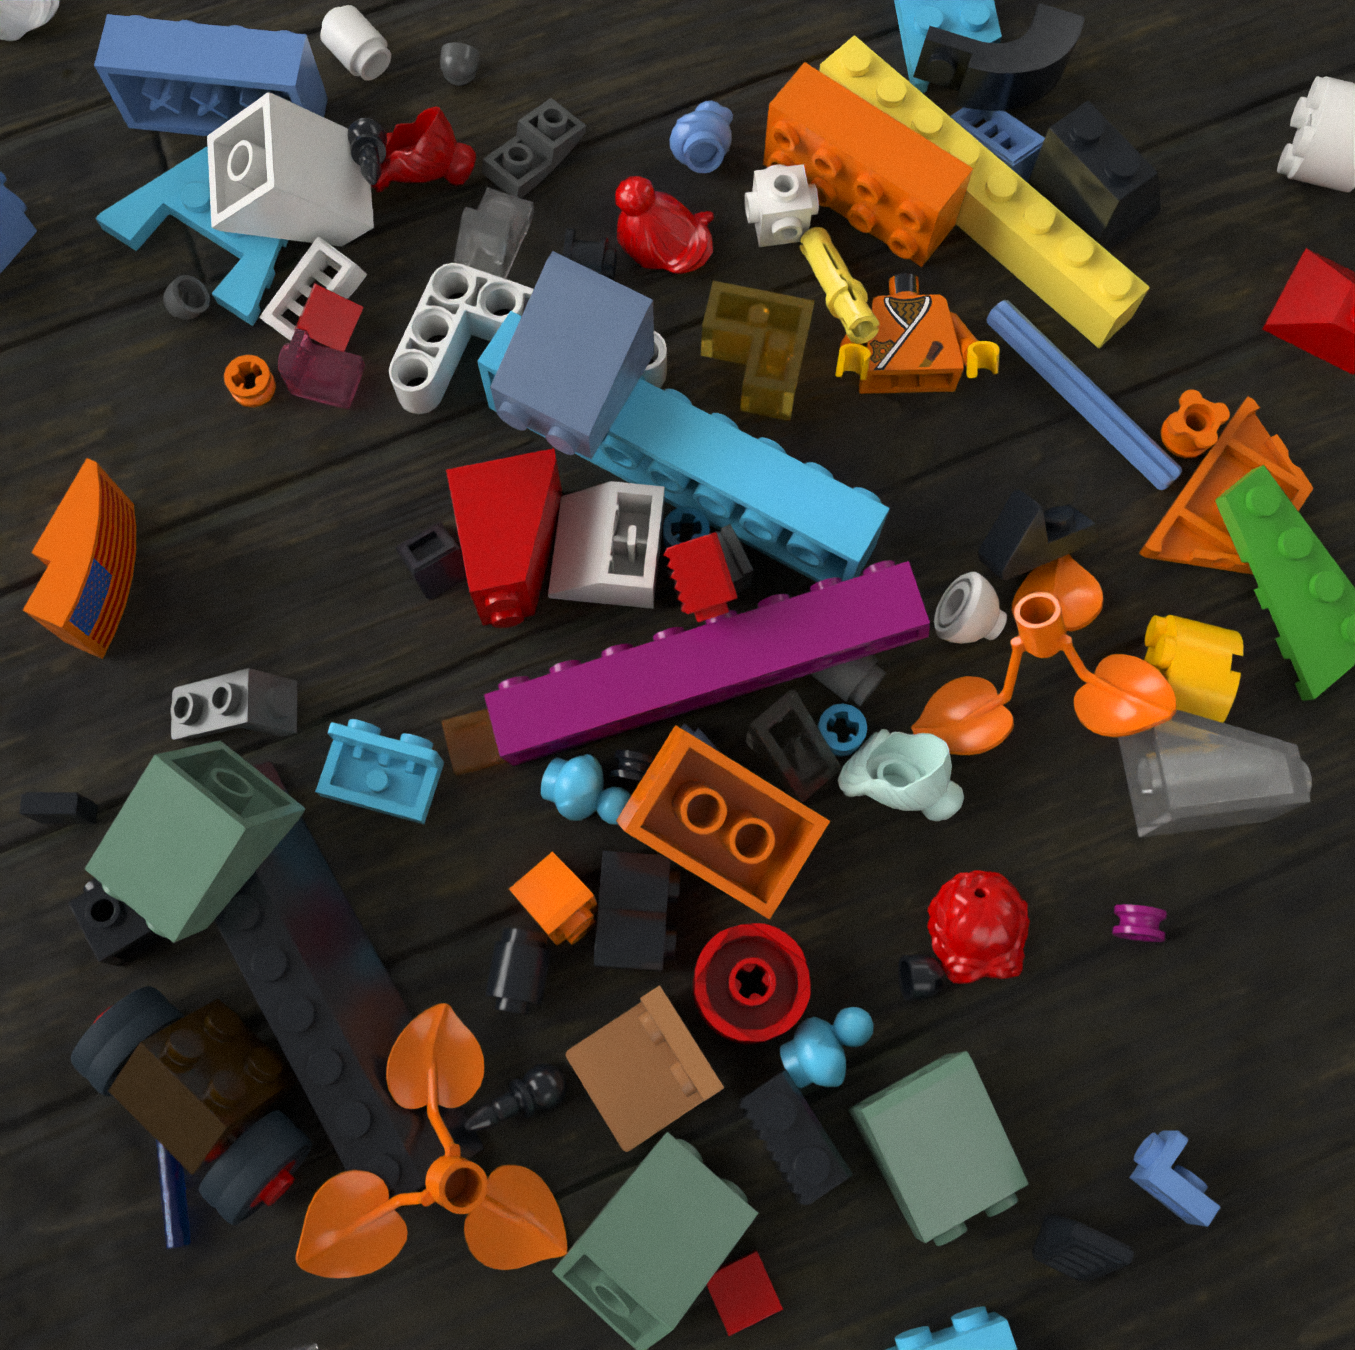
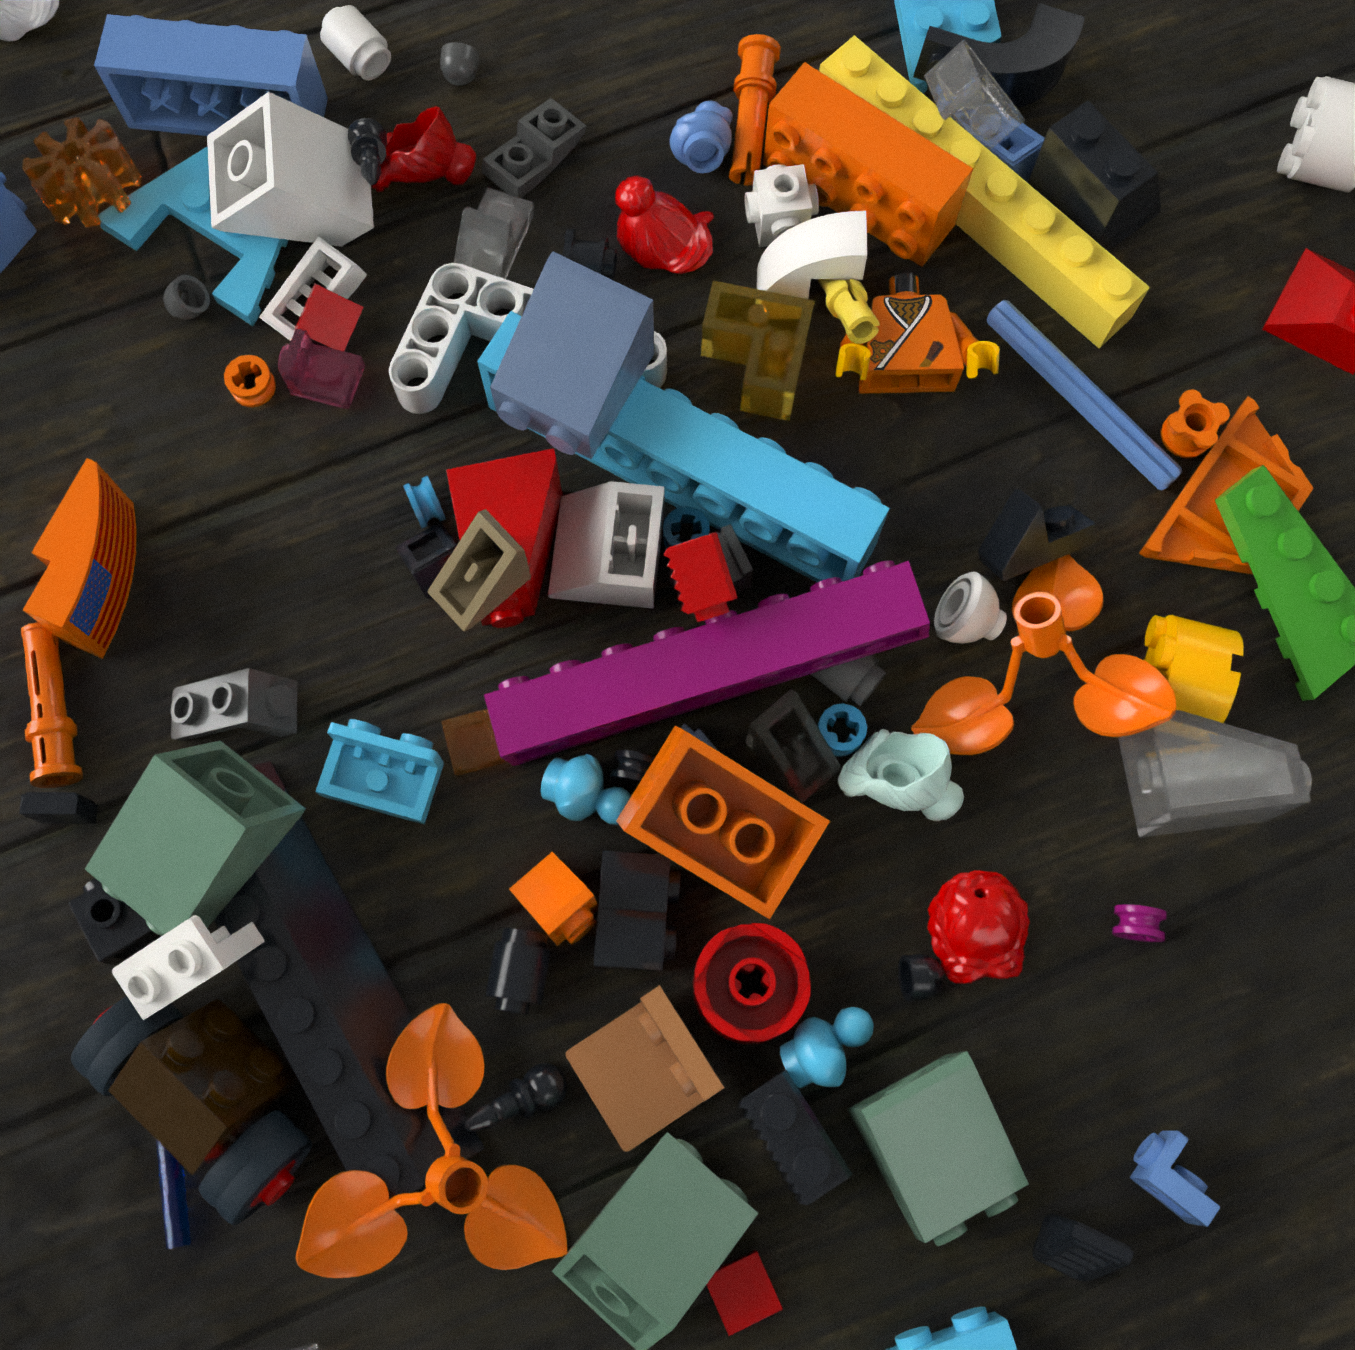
(50, 727): none -> orange pin
(82, 172): none -> clear orange gear
(181, 963): none -> white bracket
(424, 502): none -> dark azure bush
(480, 572): none -> dark tan slope
(754, 90): none -> orange pin
(815, 249): none -> white brick
(972, 96): none -> clear slope

